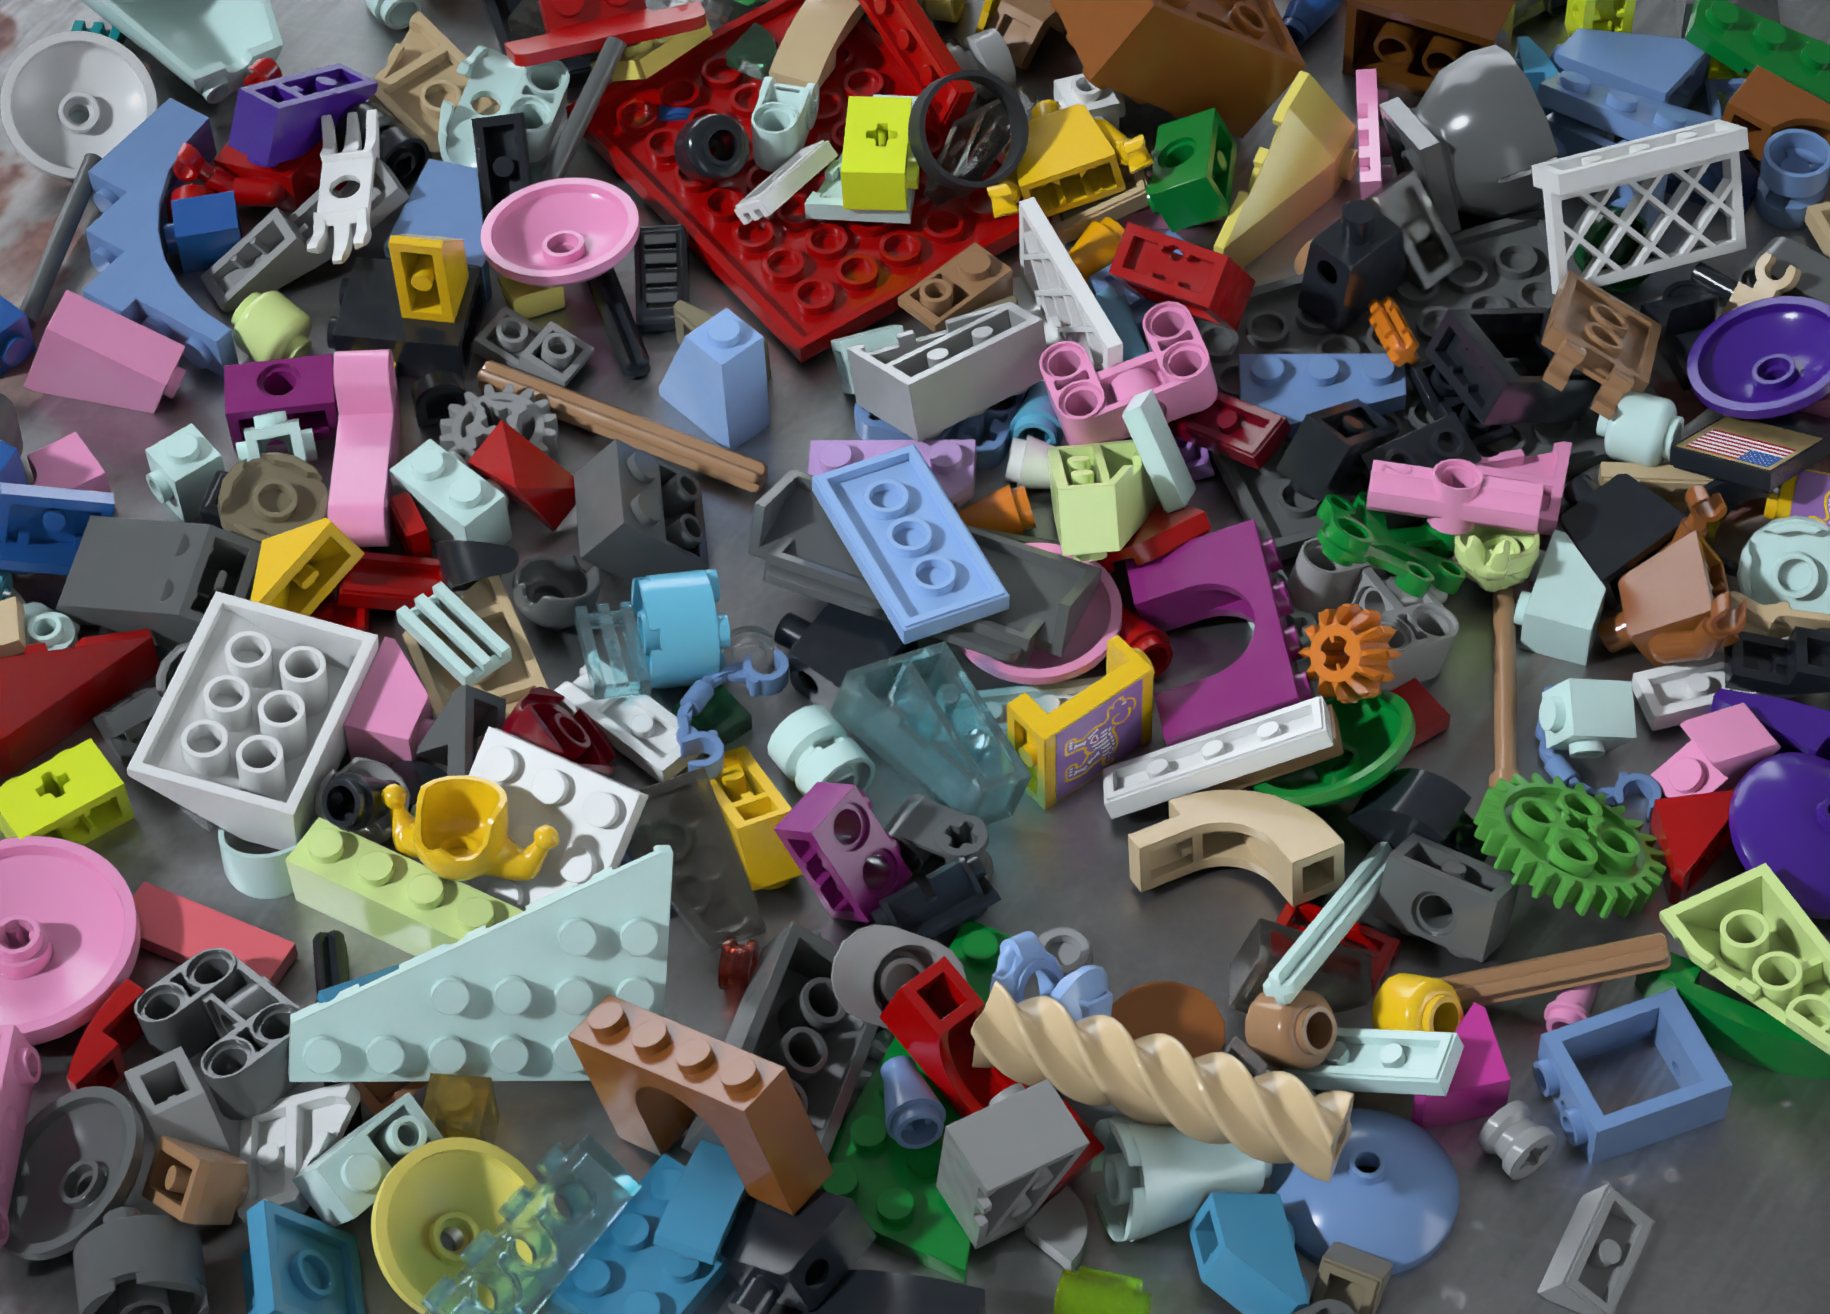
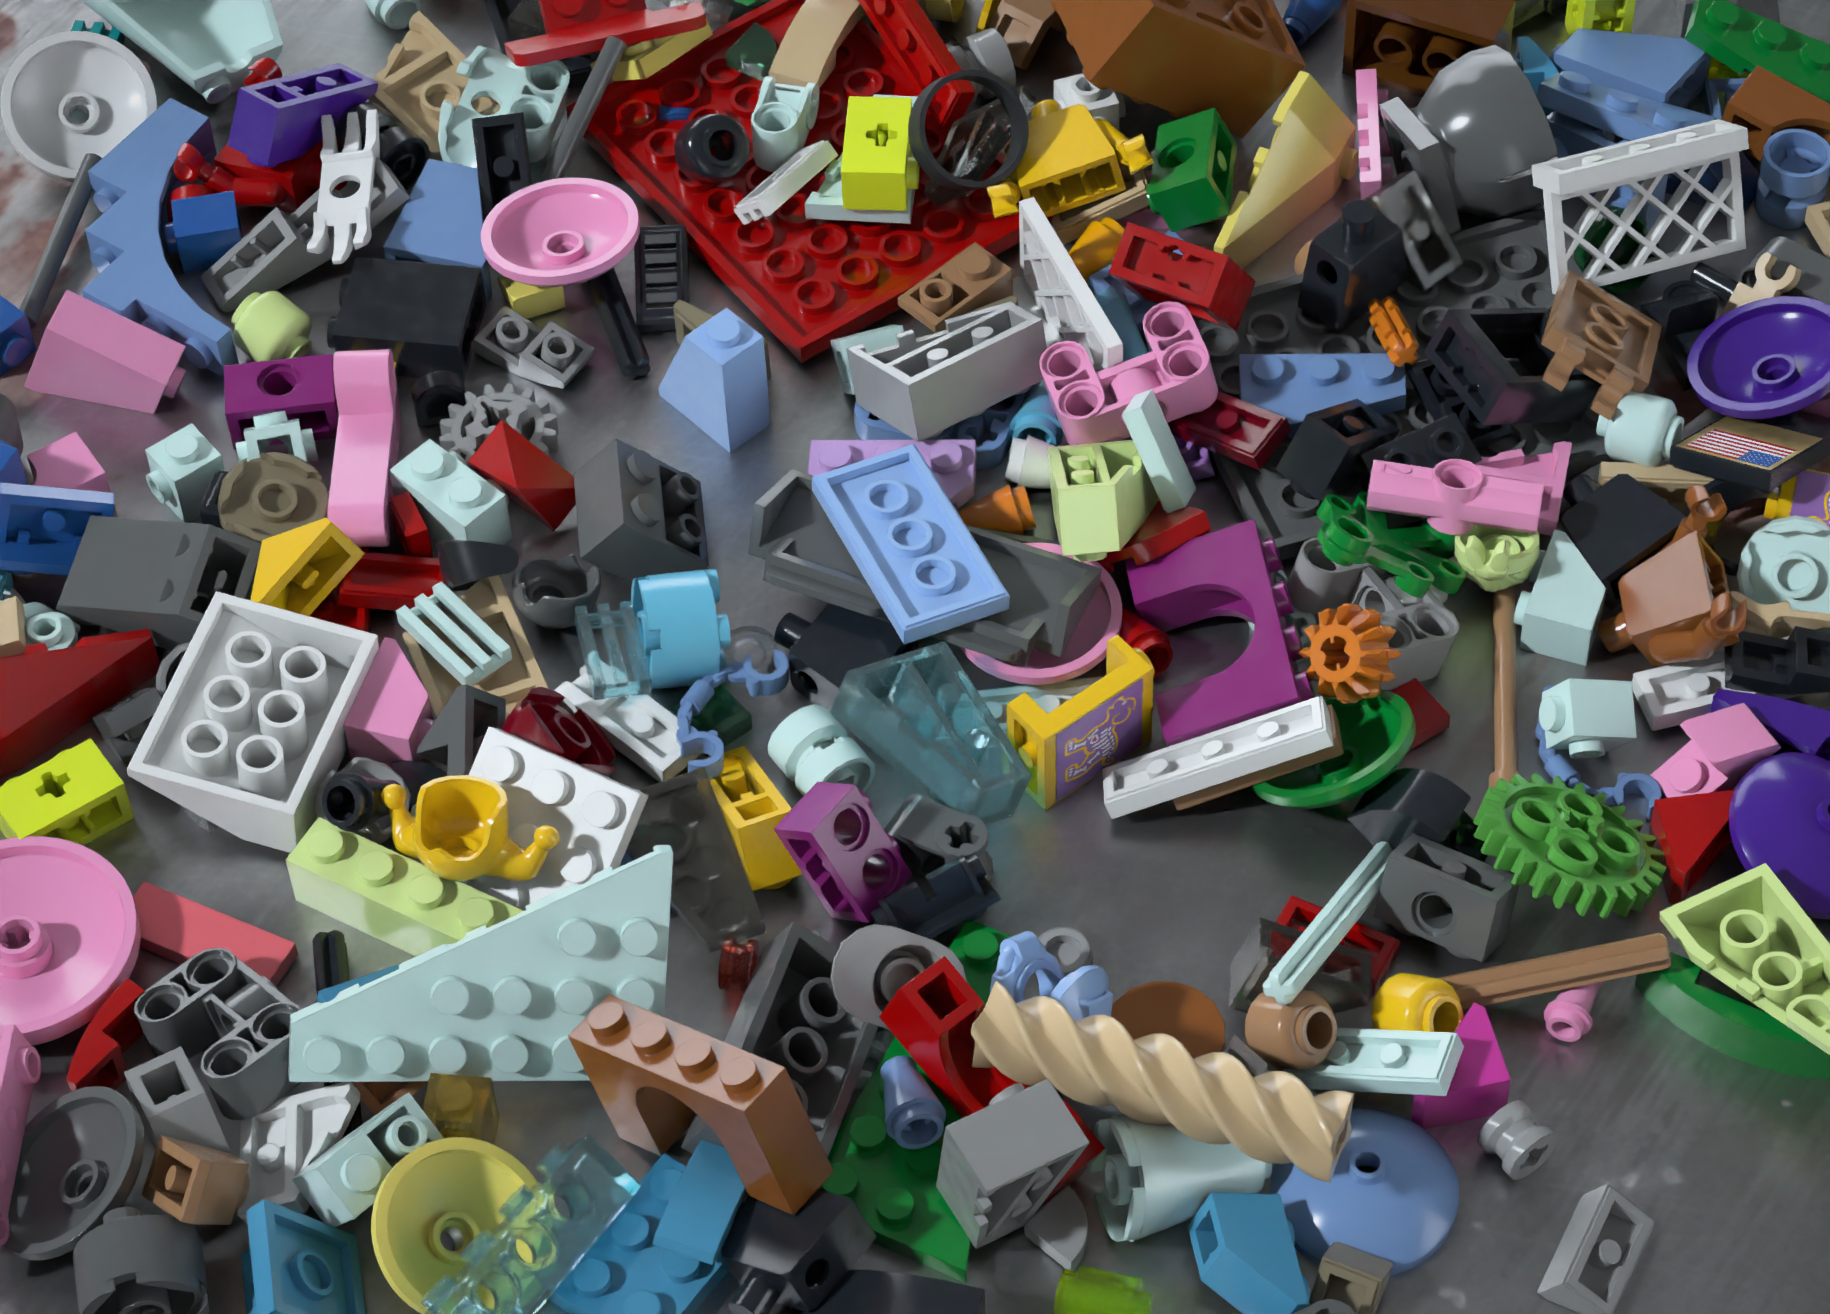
(257, 874): light aqua helmet -> none
(429, 275): yellow slope -> none
(632, 429): medium nougat axle -> none
(1245, 832): tan arch -> none
(1664, 1018): medium blue window -> none

